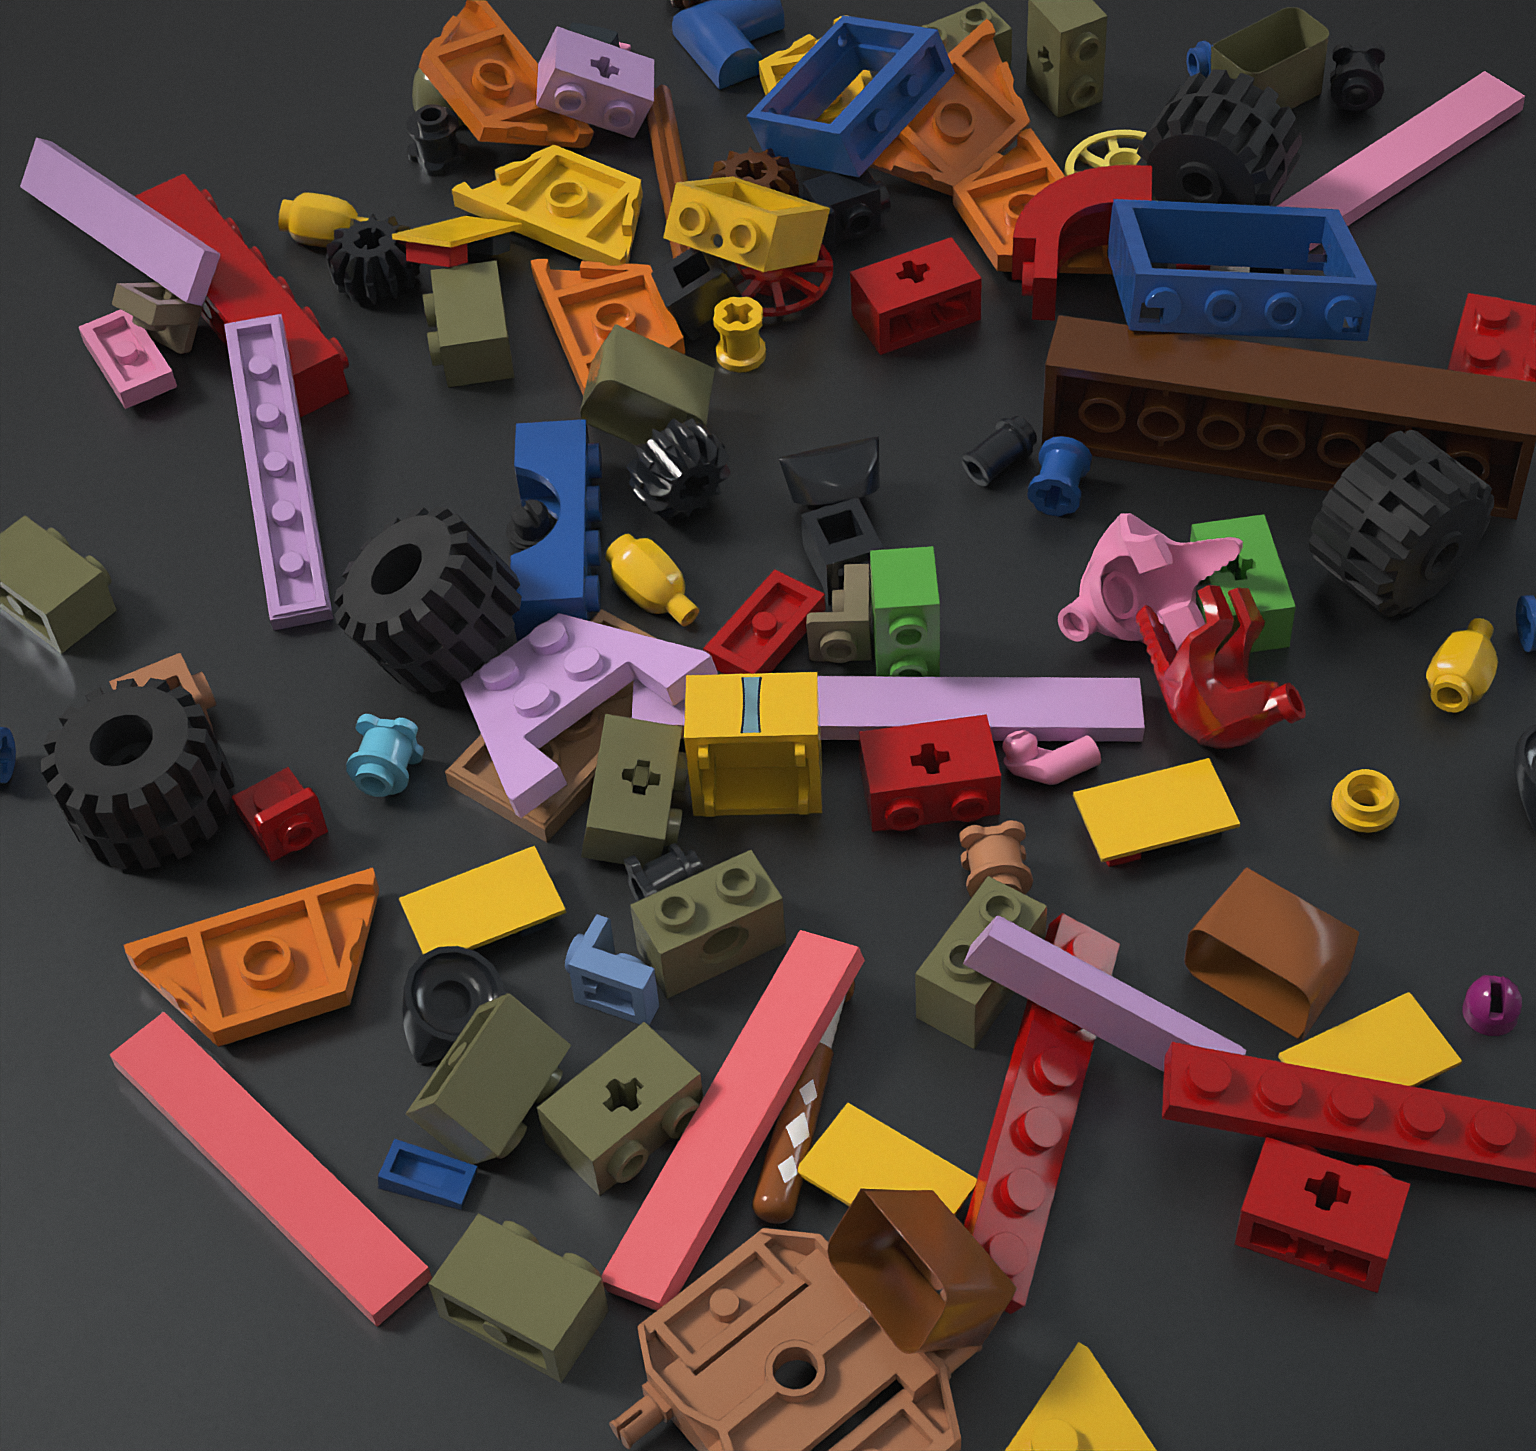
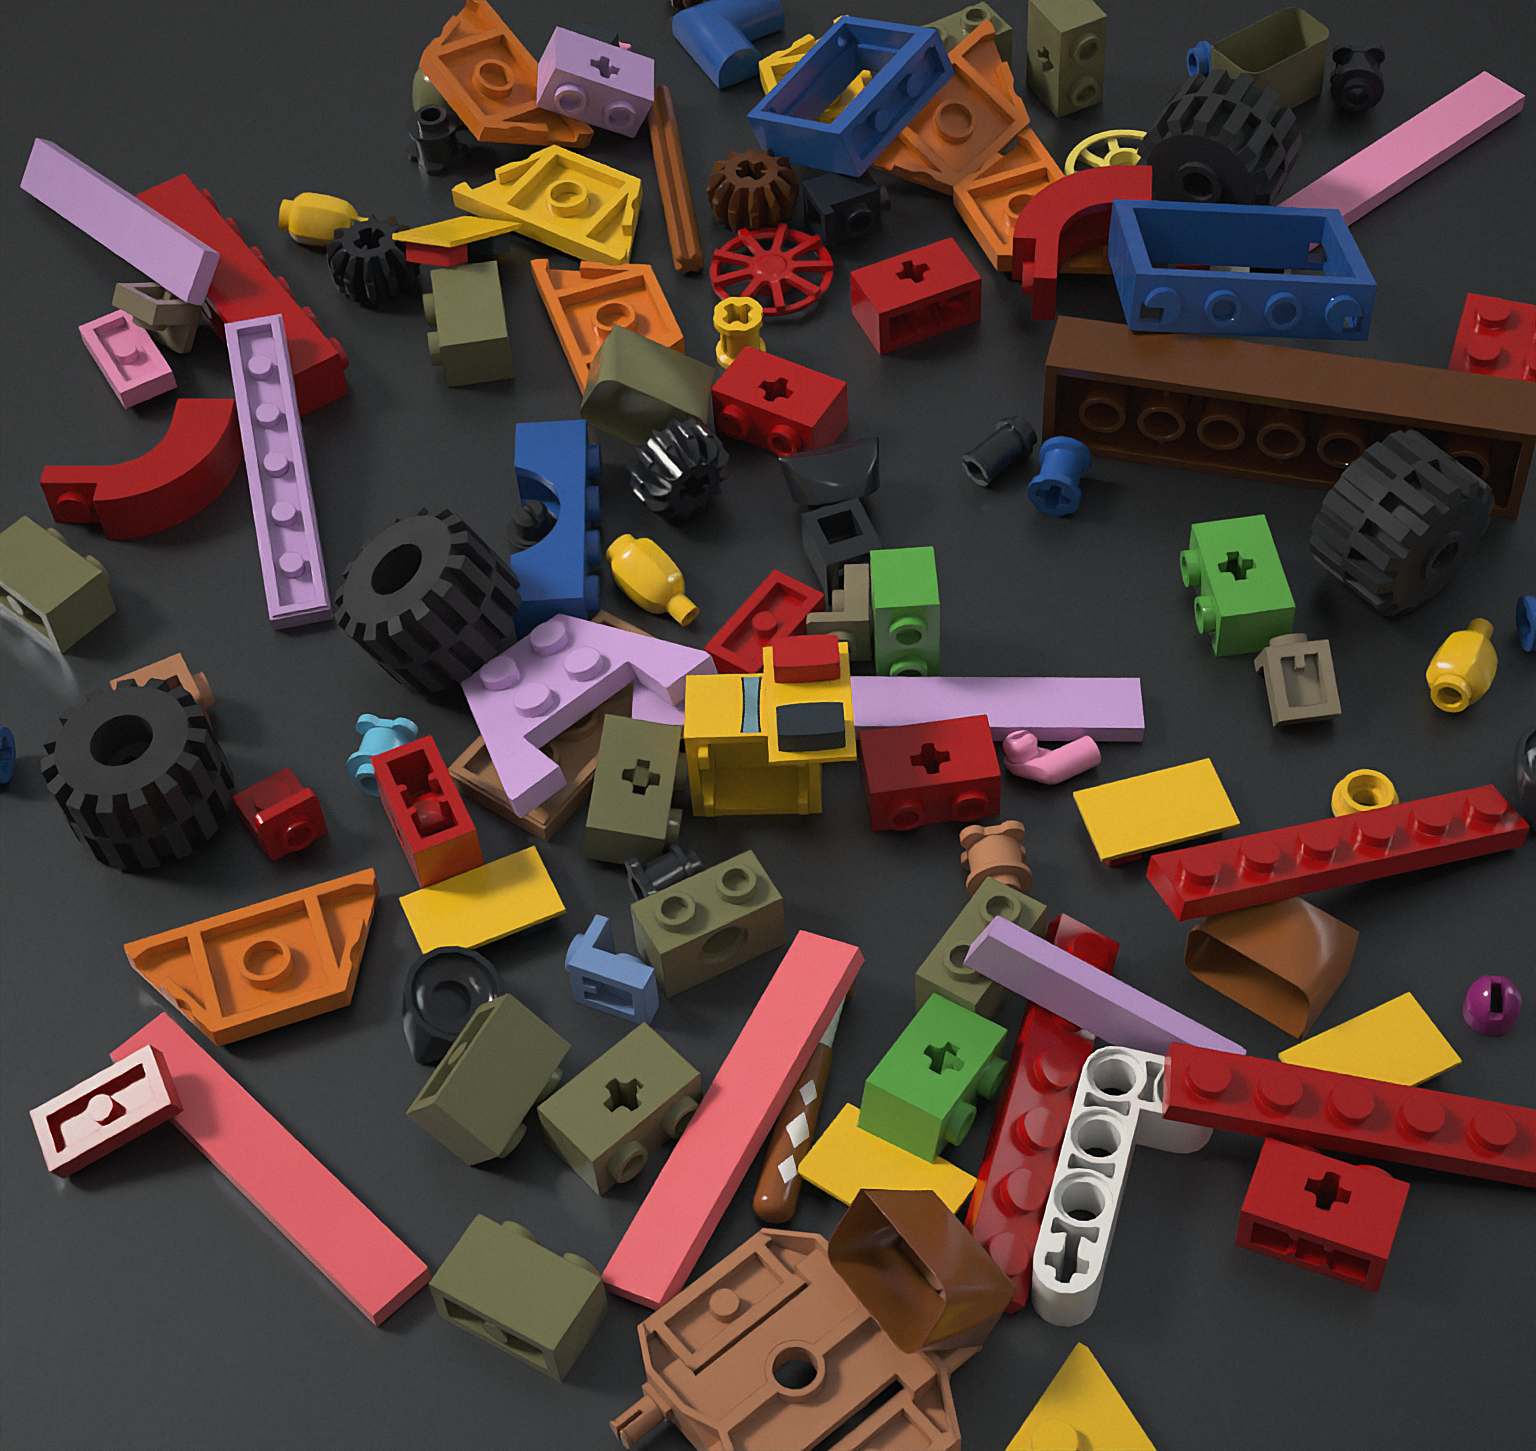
(106, 1111): none -> plate
(162, 485): none -> red arch
(426, 812): none -> red brick
(426, 1175): blue piece -> none
(695, 285): black brick -> none
(755, 222): yellow window -> none
(778, 404): none -> red brick
(808, 700): none -> piece
(934, 1078): none -> bright green brick
(1100, 1182): none -> white beam
(1143, 568): bright pink piece -> none
(1212, 692): red piece -> none
(1299, 680): none -> dark tan bracket
(1335, 852): none -> red plate

